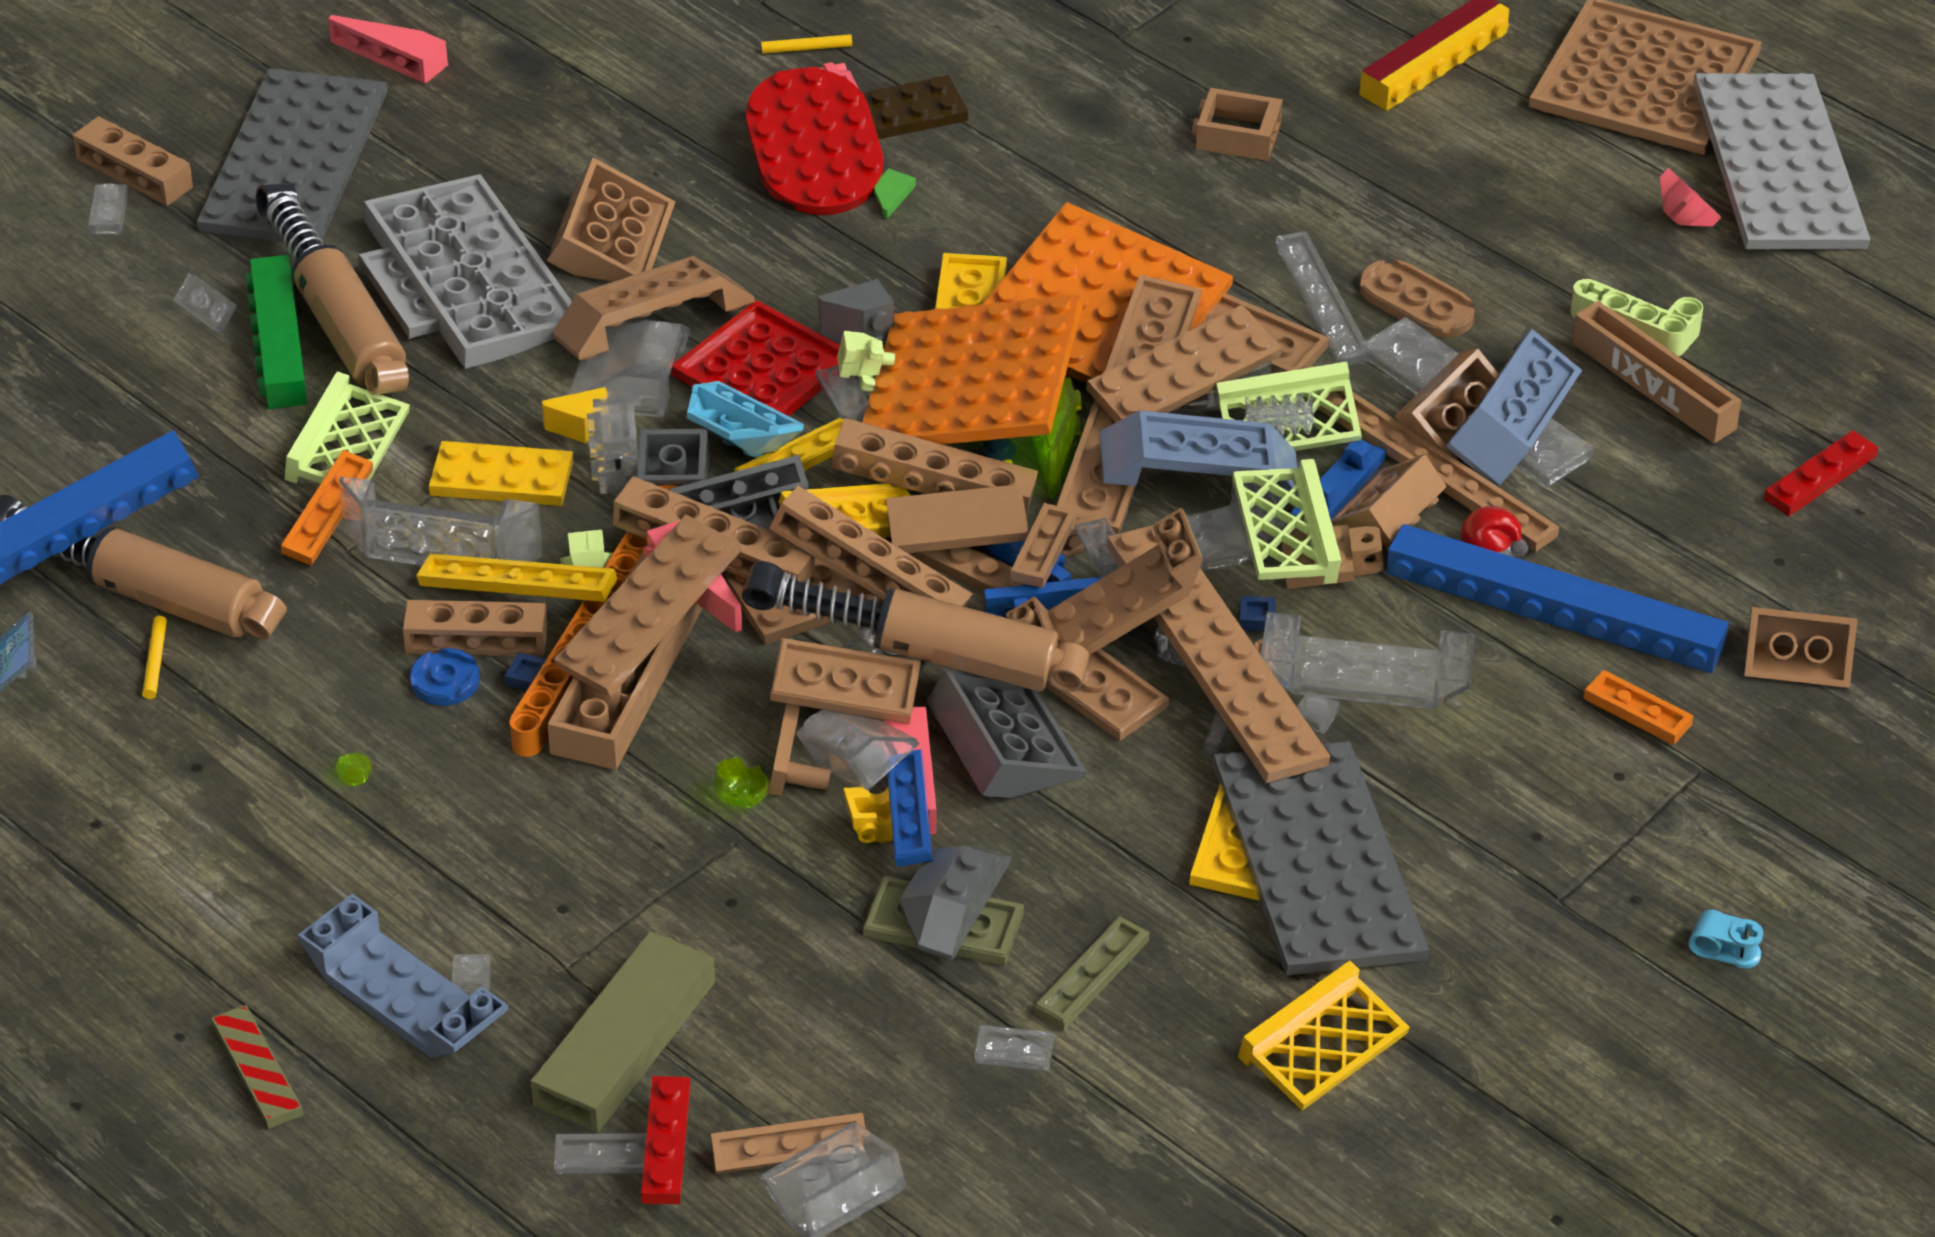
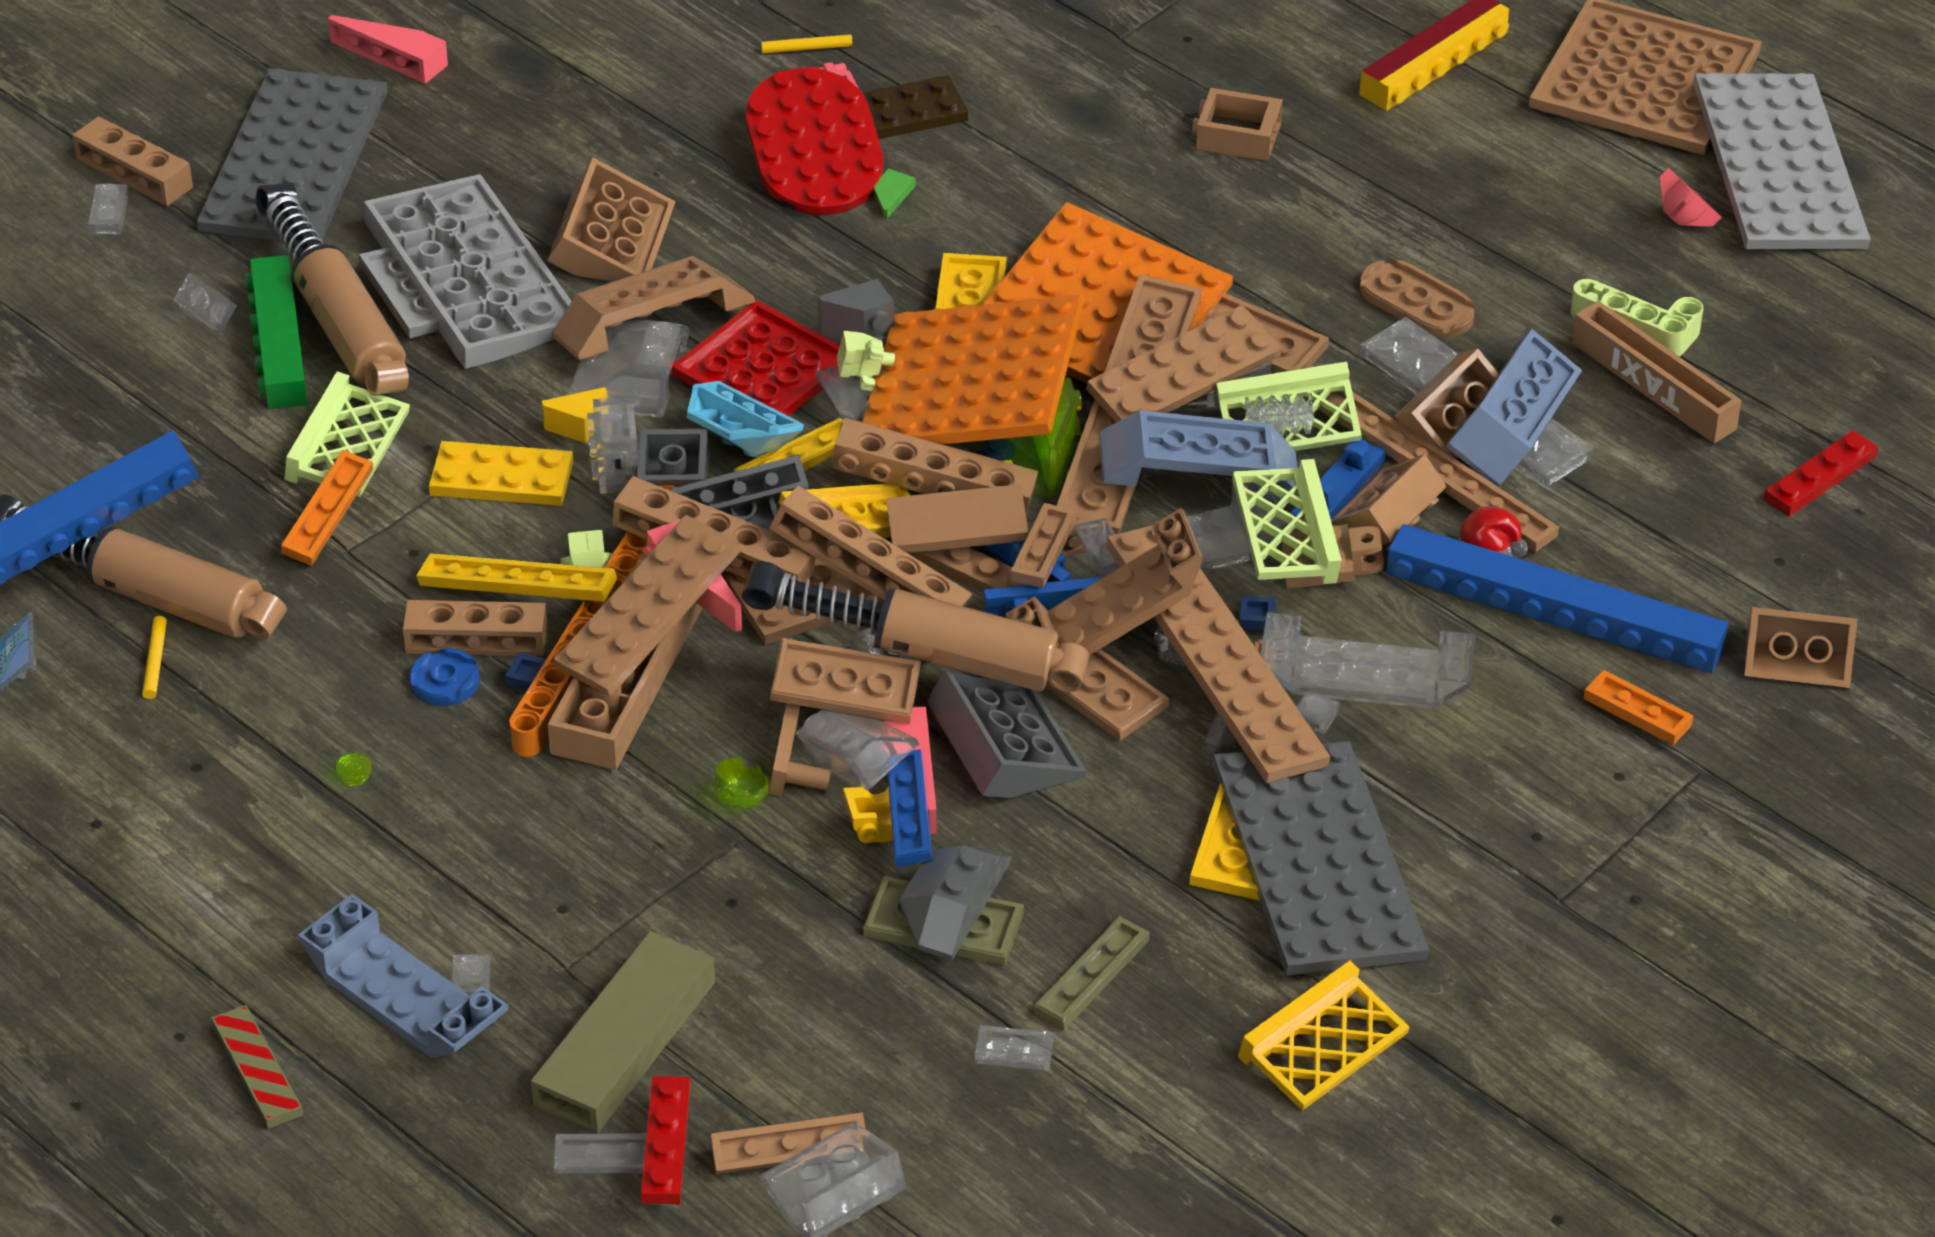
(413, 532): clear slope -> none
(1323, 298): clear plate -> none
(1724, 936): medium azure piece -> none

